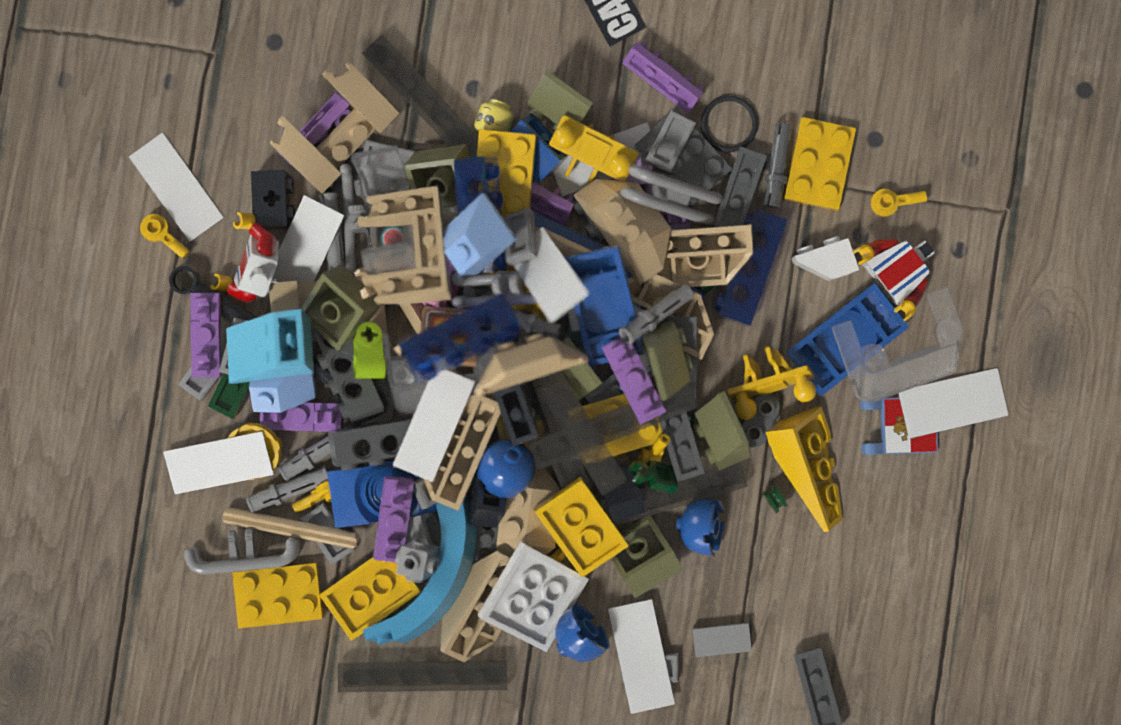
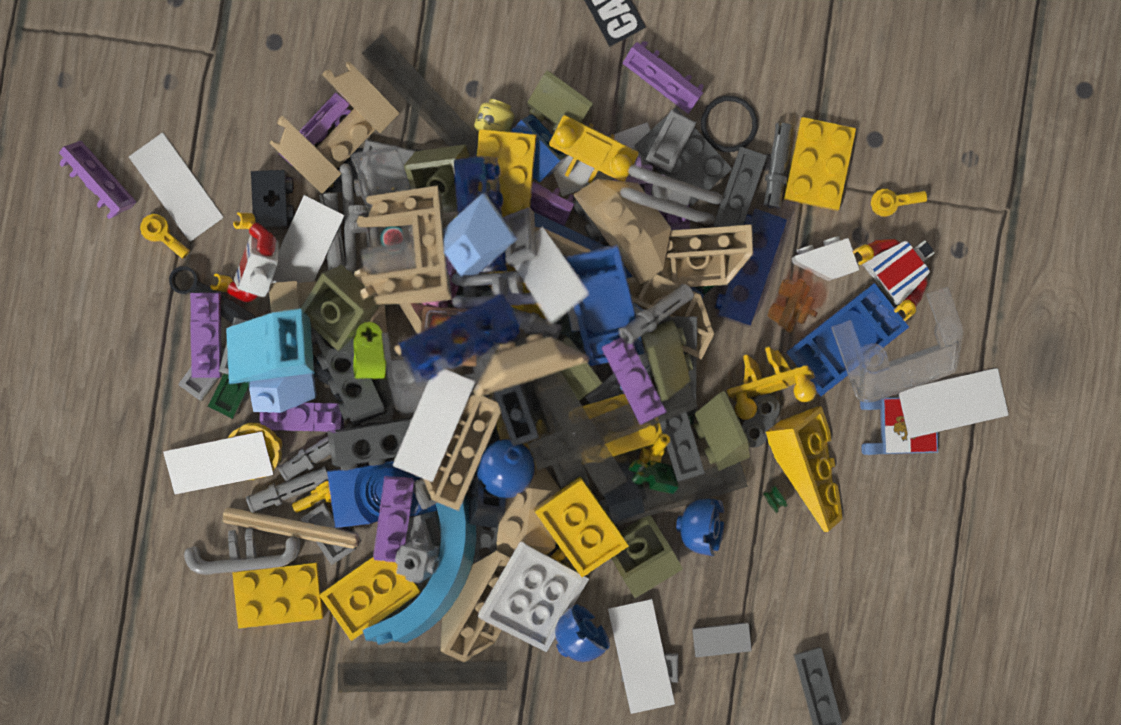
(96, 178): none -> medium lavender plate
(797, 294): none -> clear orange hips

